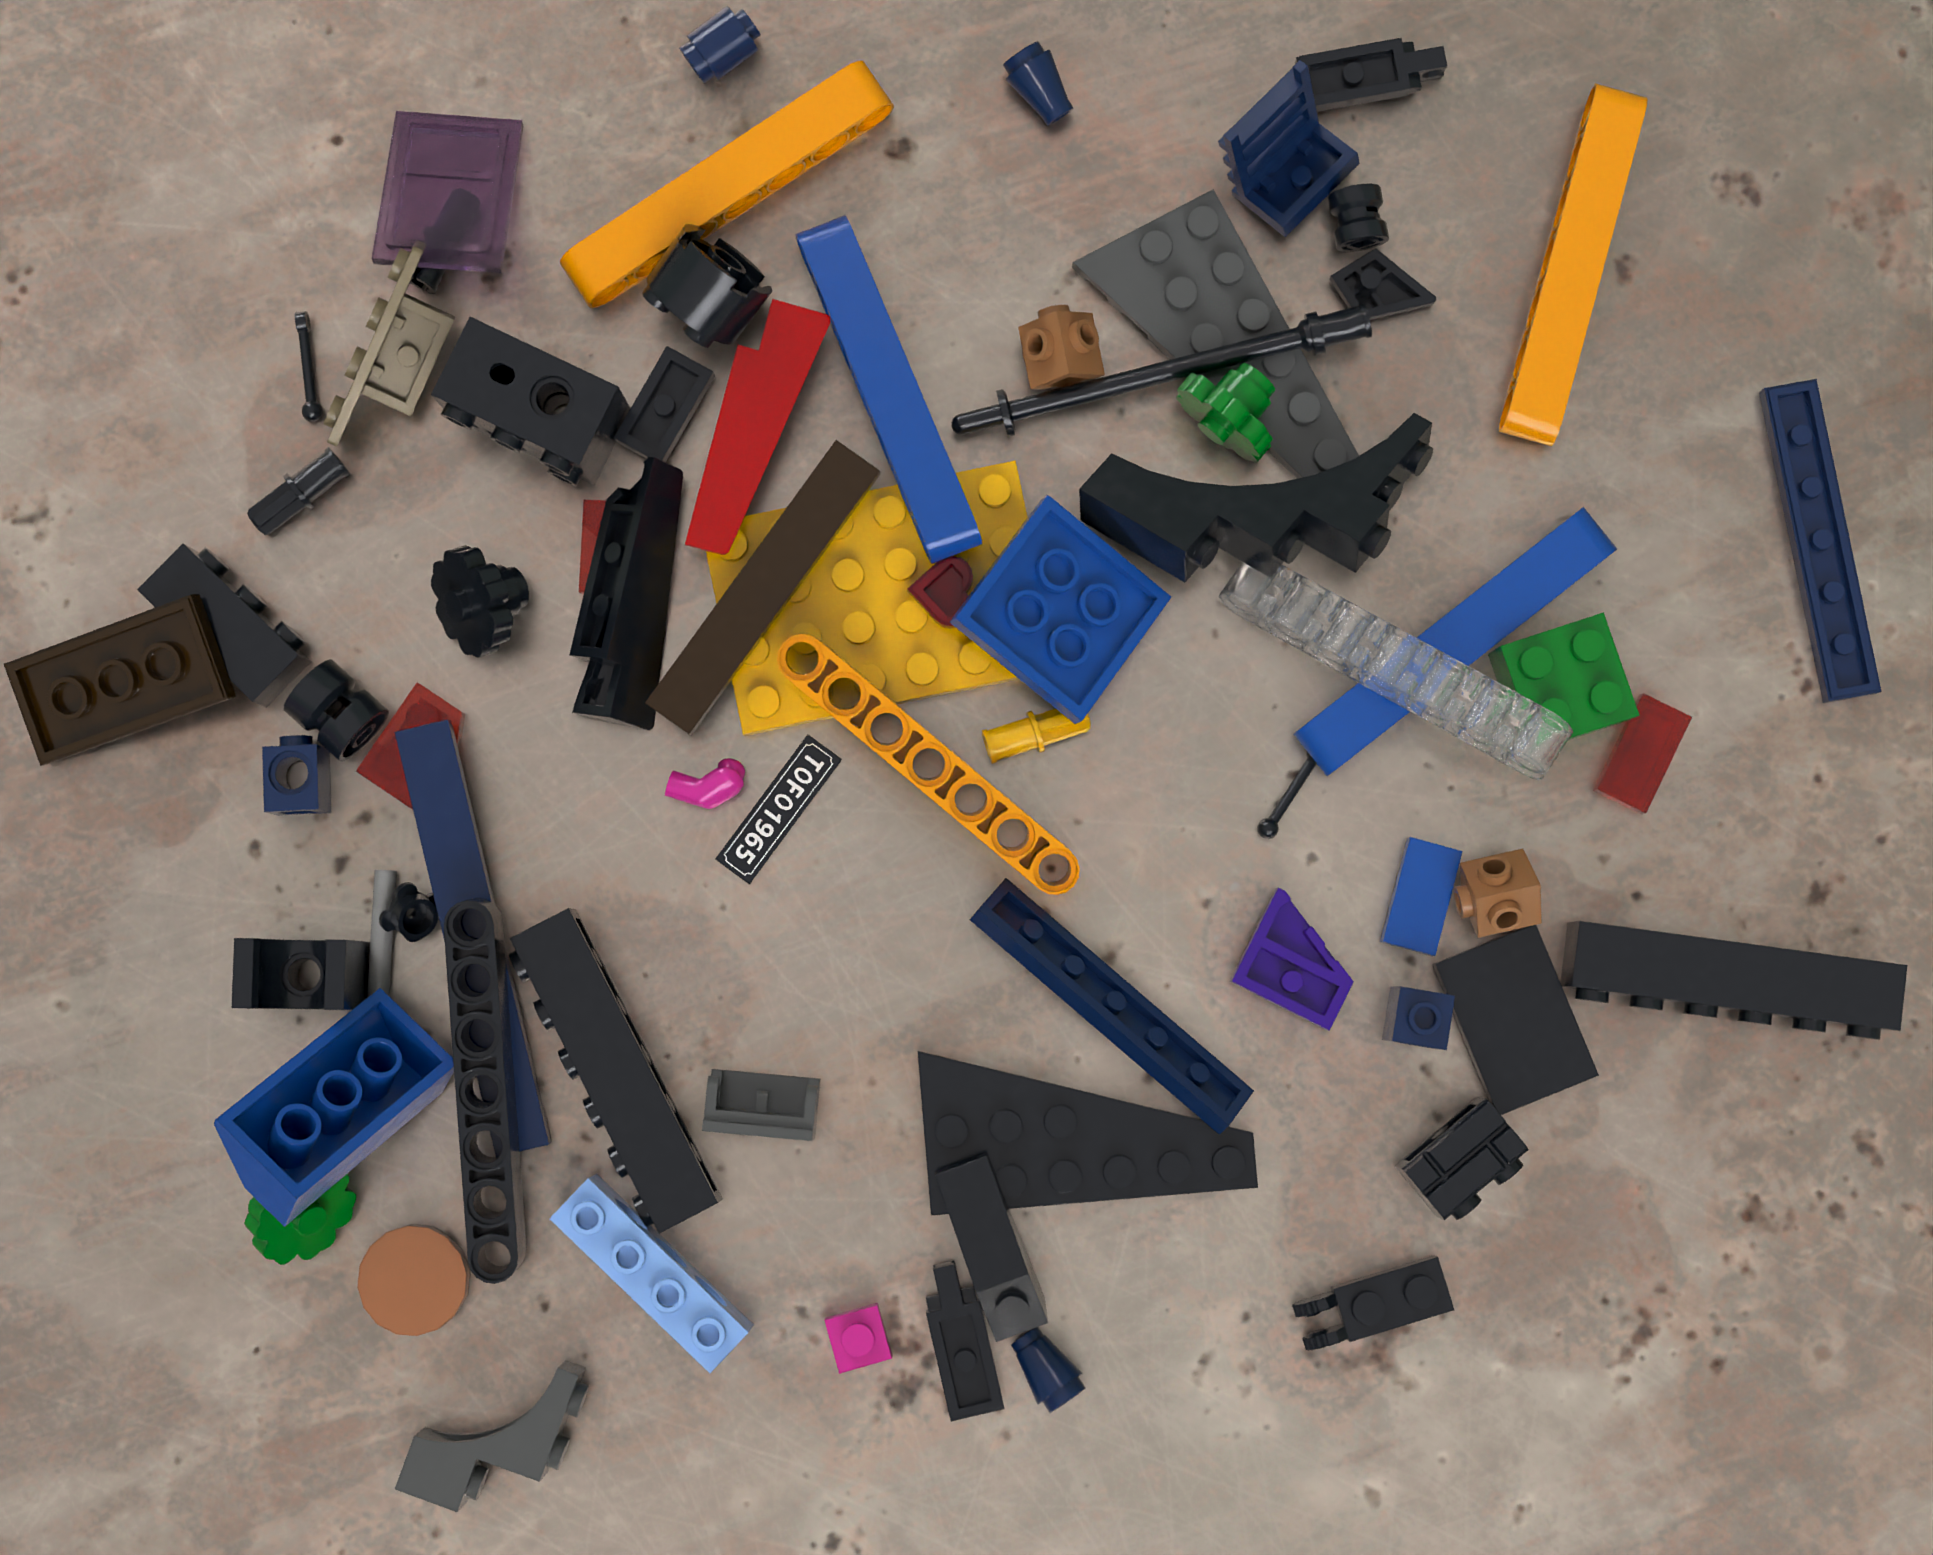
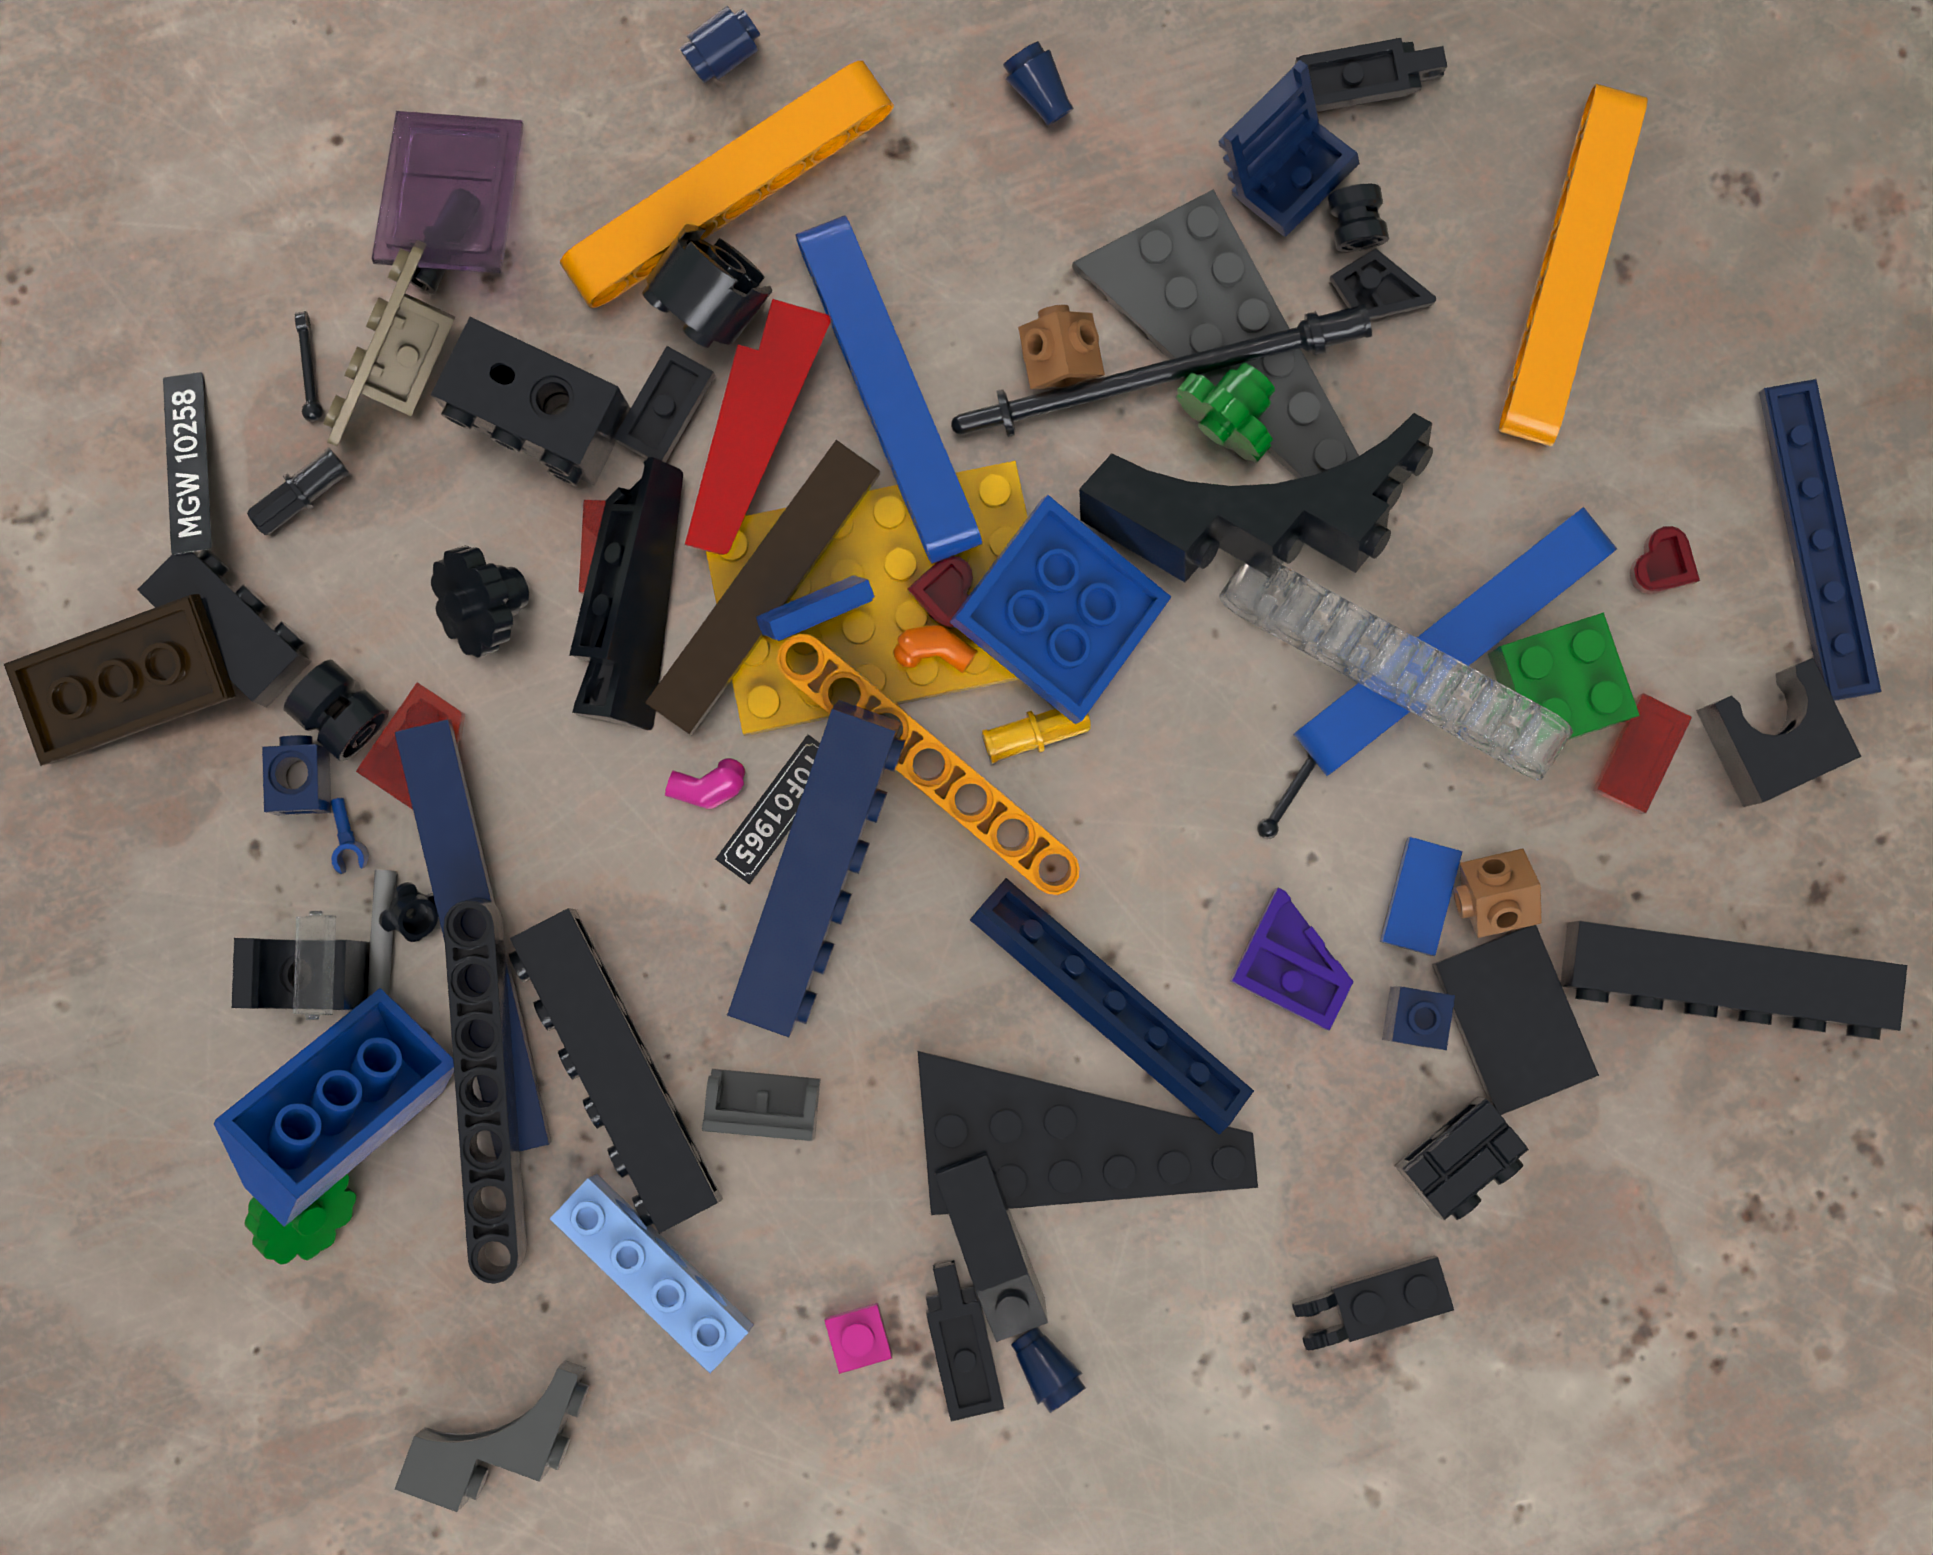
(187, 463): none -> black sticker
(314, 965): none -> clear piece
(345, 838): none -> blue hand
(413, 1280): nougat tile -> none
(814, 868): none -> dark blue brick
(815, 608): none -> blue tile
(931, 642): none -> orange arm
(1665, 562): none -> dark red tile
(1805, 747): none -> black piece

